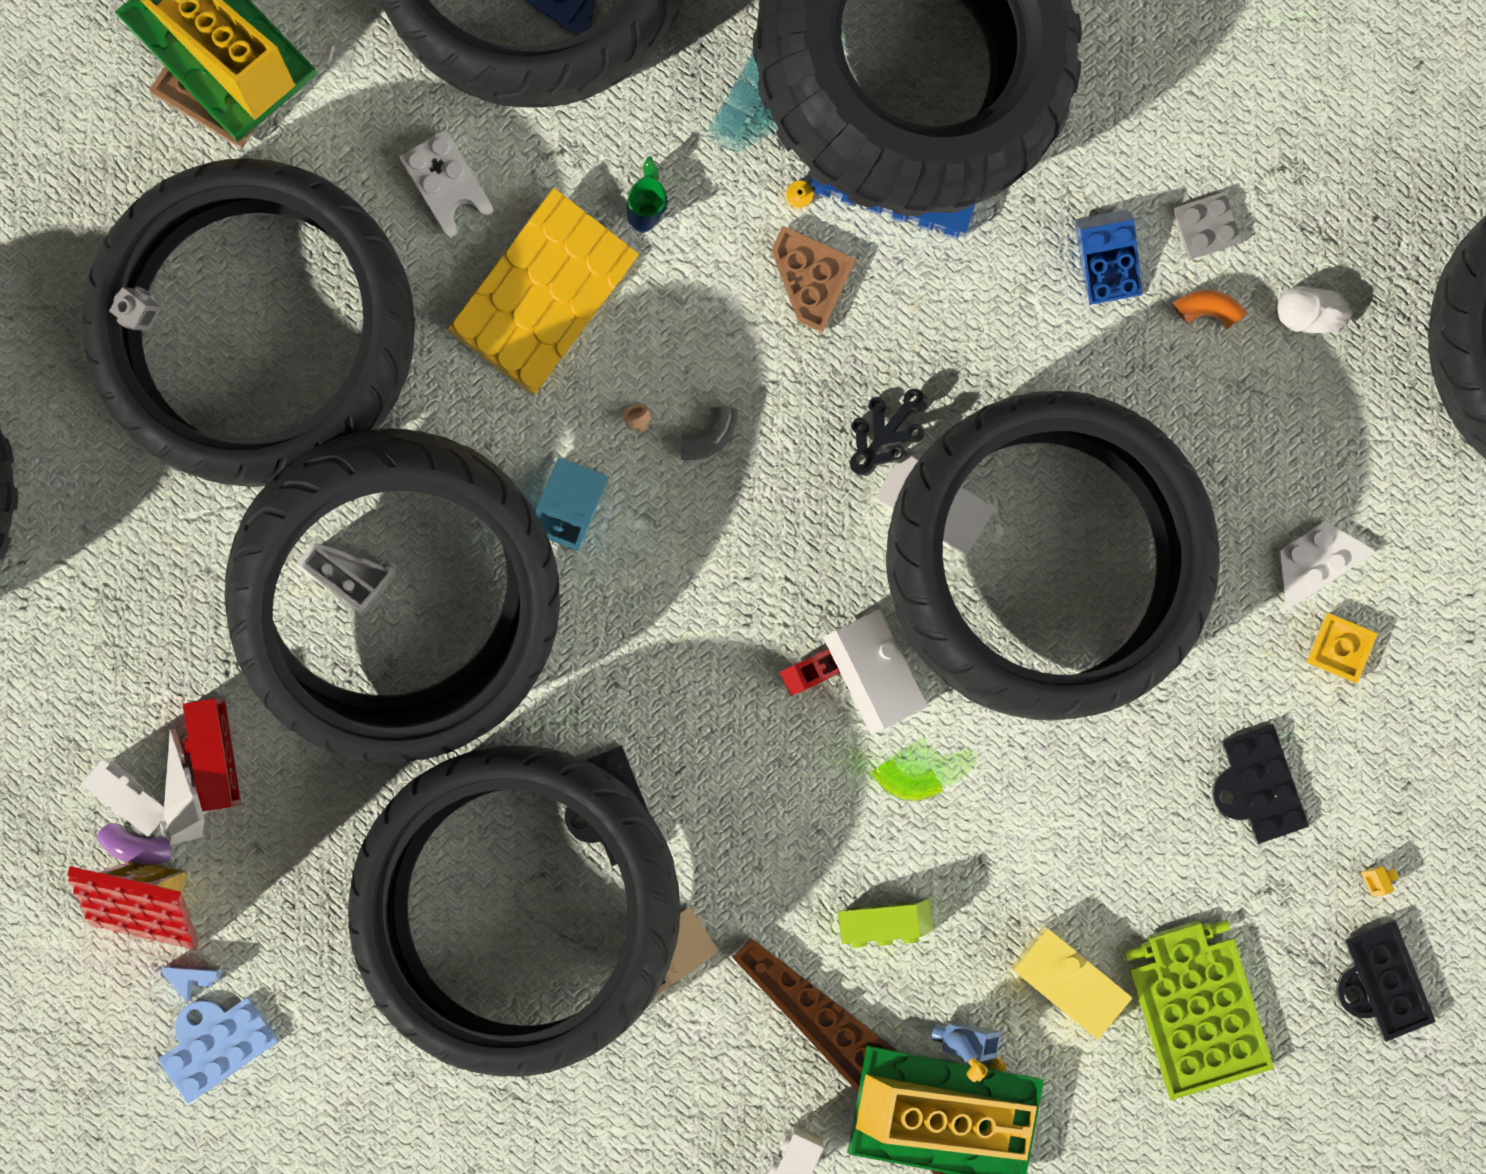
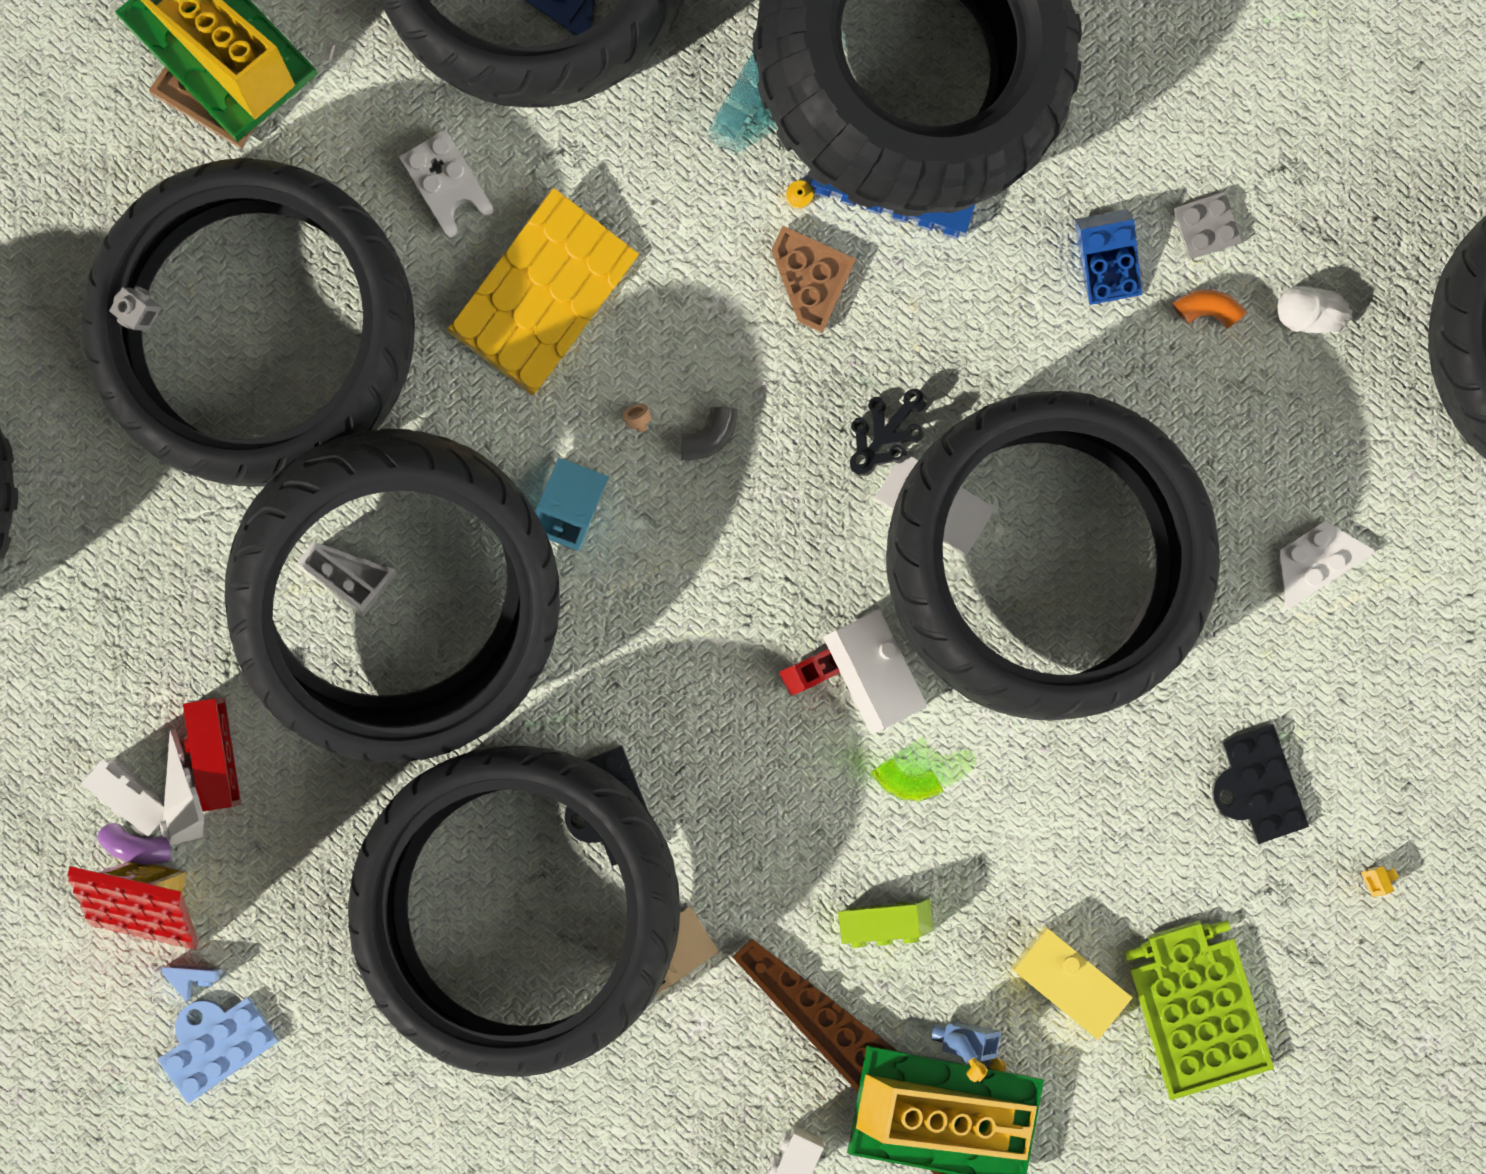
(646, 199): green hair -> none
(1341, 648): yellow plate -> none
(1384, 982): black plate -> none

